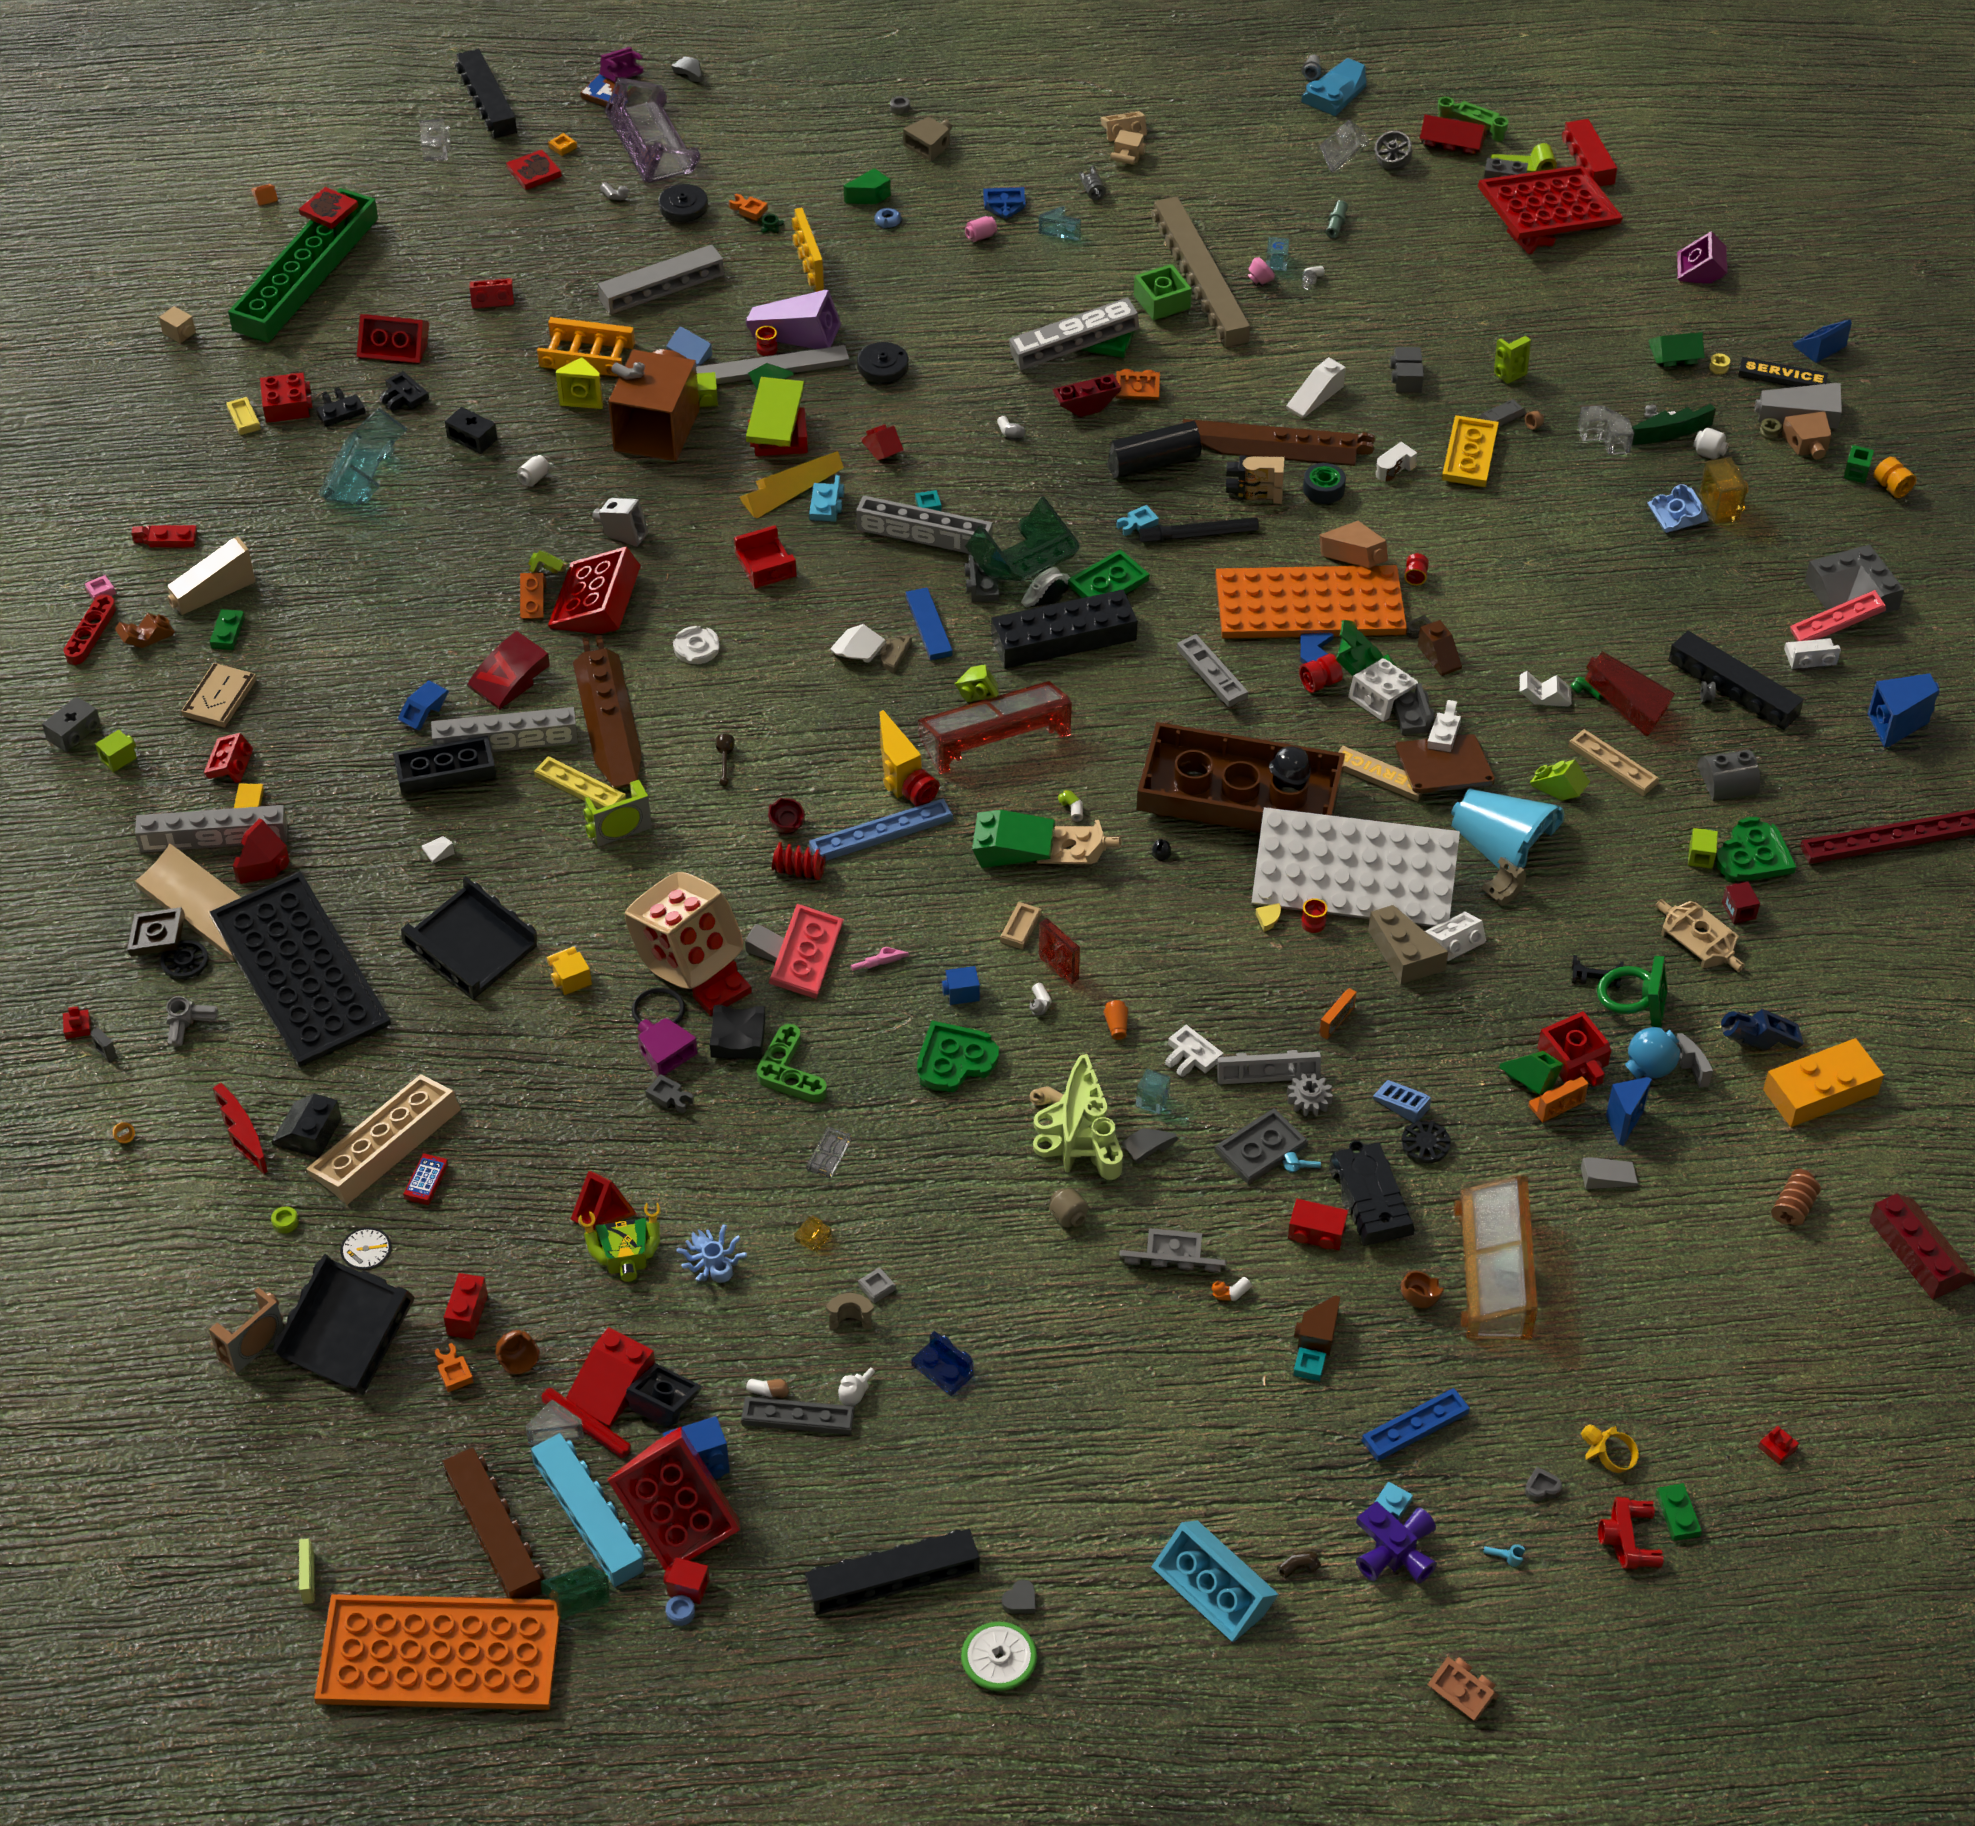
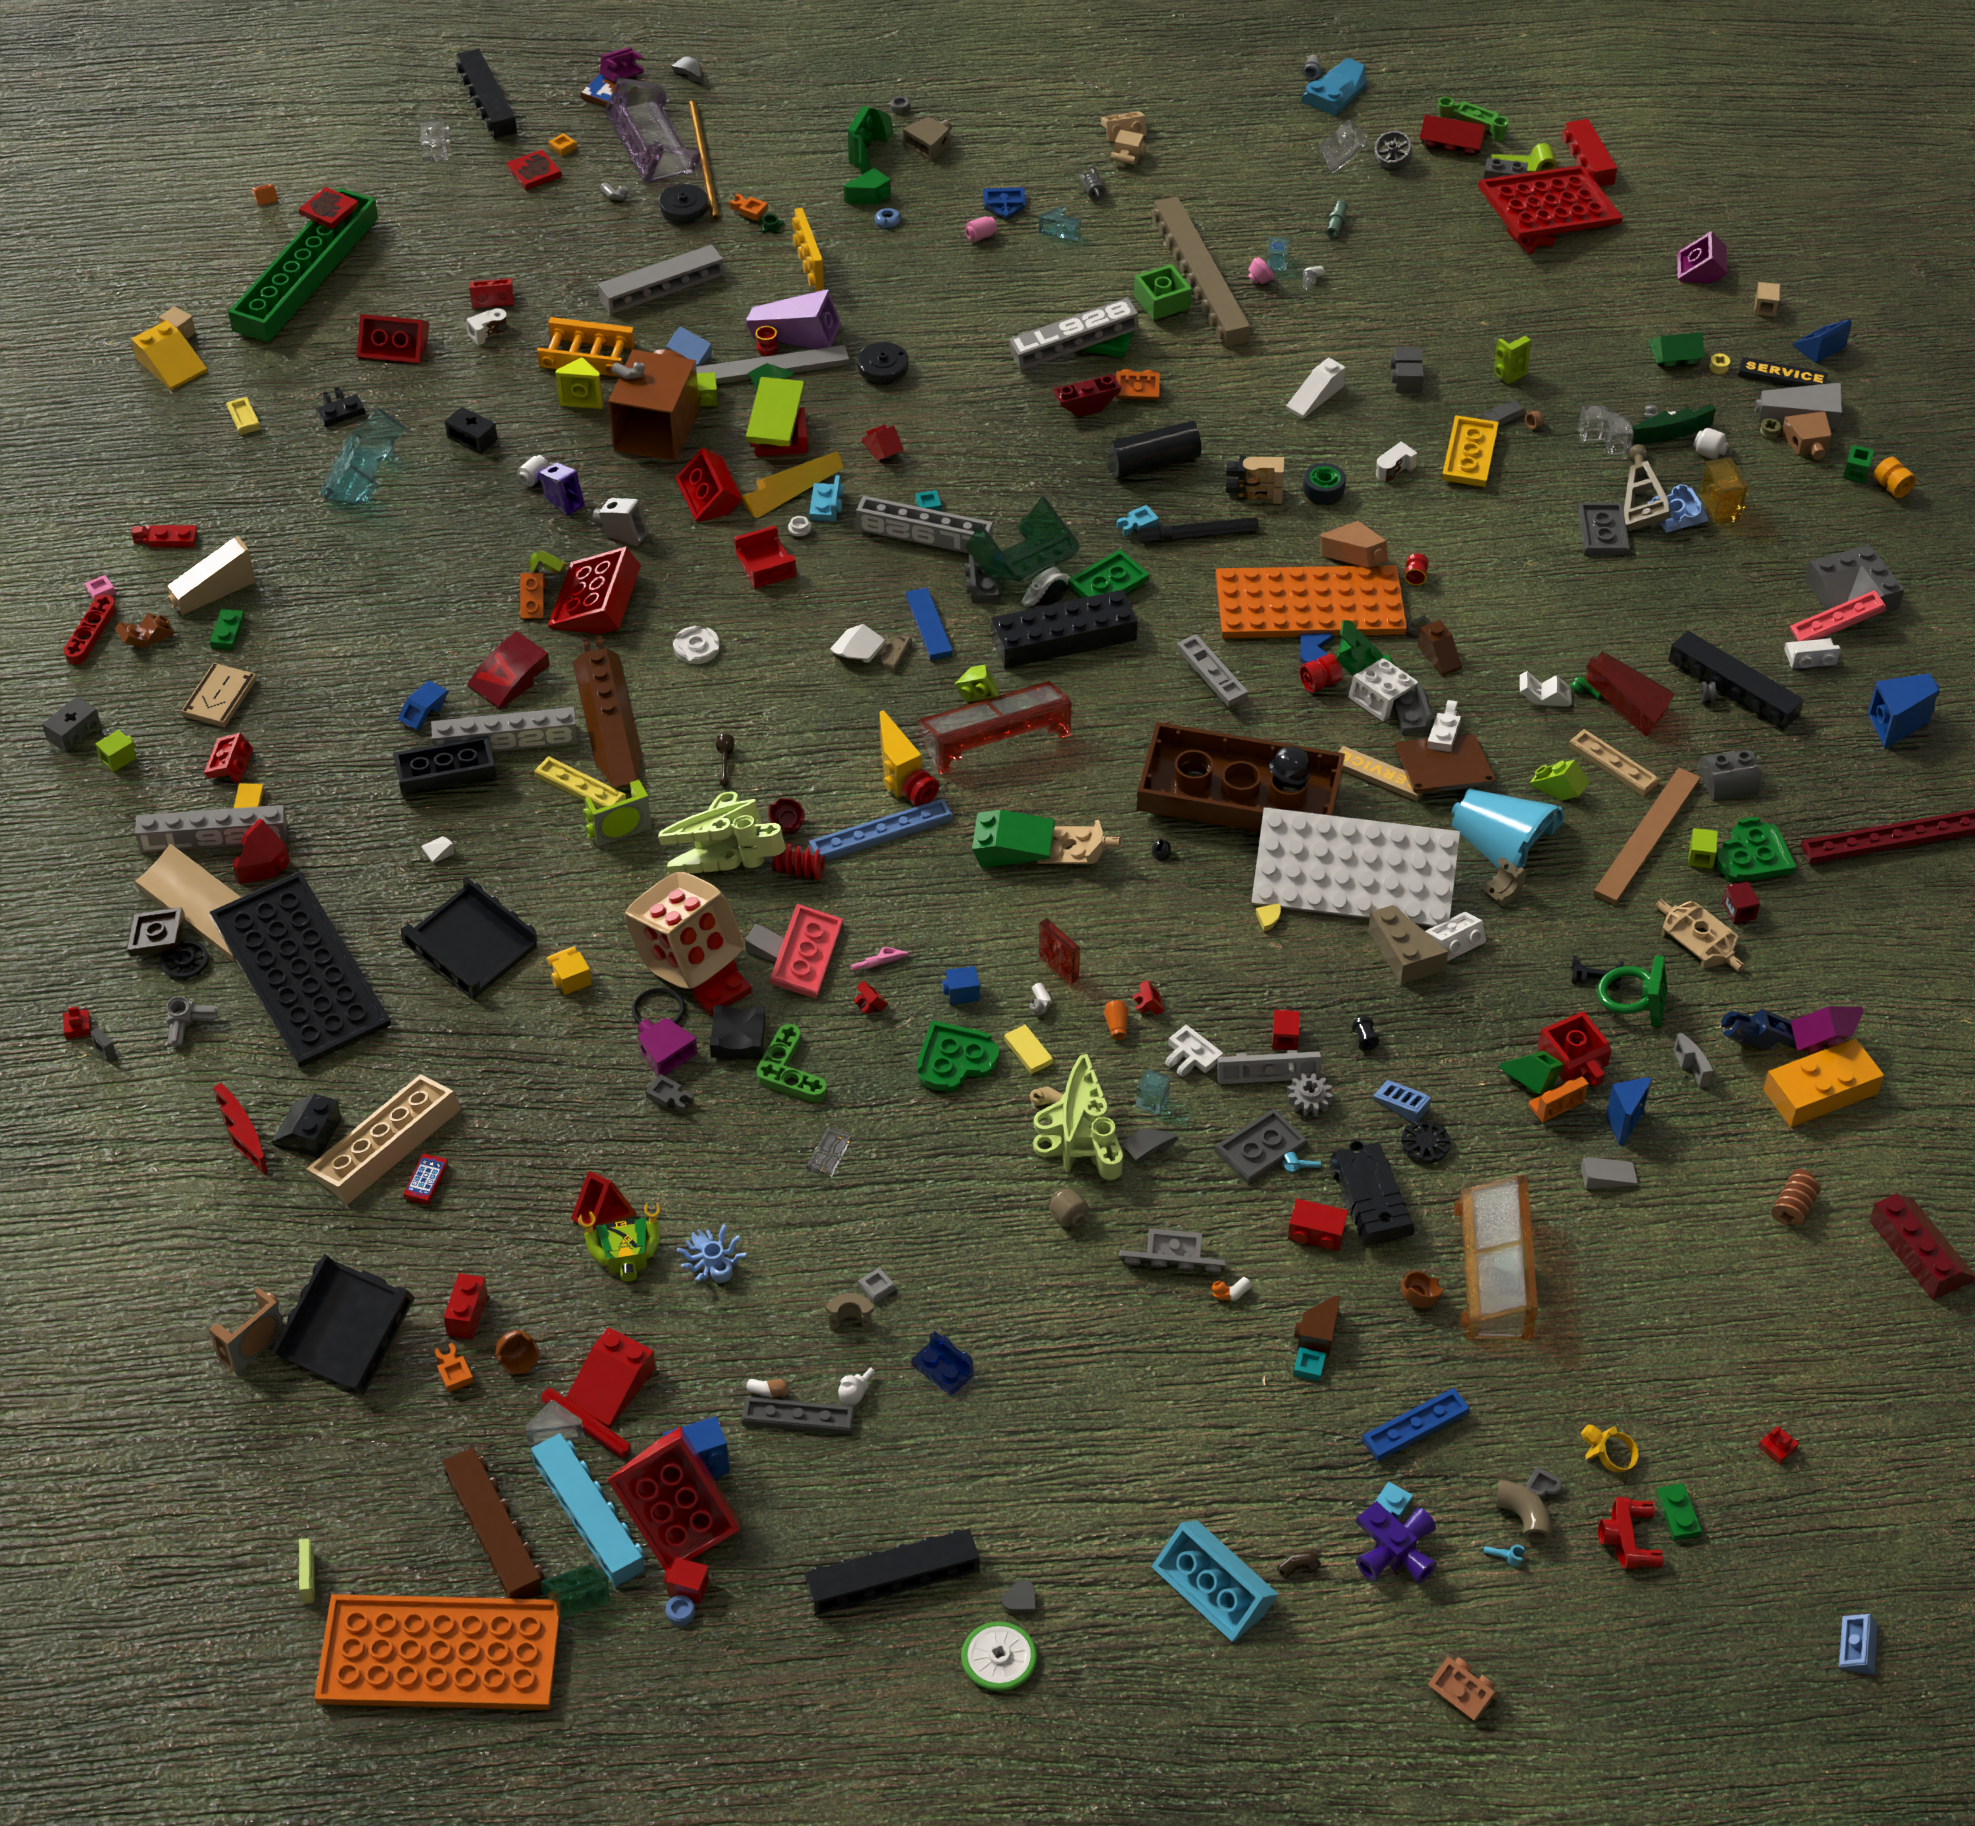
(126, 1137): light orange hinge -> none
(167, 355): none -> yellow slope
(284, 1219): lime tile -> none
(285, 397): red brick -> none
(365, 1248): white sticker -> none
(403, 390): black hinge -> none
(486, 325): none -> white leg
(562, 487): none -> dark purple torso
(661, 1395): black slope -> none
(704, 161): none -> pearl gold piece
(708, 486): none -> red slope
(723, 837): none -> yellowish green piece
(799, 526): none -> white plate
(812, 1233): clear yellow tile -> none
(867, 126): none -> green piece
(871, 997): none -> red tile
(1010, 430): light grey arm -> none
(1020, 925): tan tile -> none
(1028, 1049): none -> light yellow tile
(1074, 802): arm -> none
(1150, 999): none -> red tile
(1284, 442): reddish brown hinge -> none
(1285, 1030): none -> red brick
(1314, 915): red wheel -> none
(1337, 1013): orange tile -> none
(1364, 1030): none -> black bush
(1529, 1508): none -> dark tan cylinder
(1603, 529): none -> dark grey tile
(1646, 836): none -> medium nougat tile
(1648, 513): none -> dark tan plate
(1653, 1053): dark azure brick -> none
(1767, 299): none -> tan brick
(1825, 1027): none -> magenta slope
(1858, 1643): none -> medium blue slope

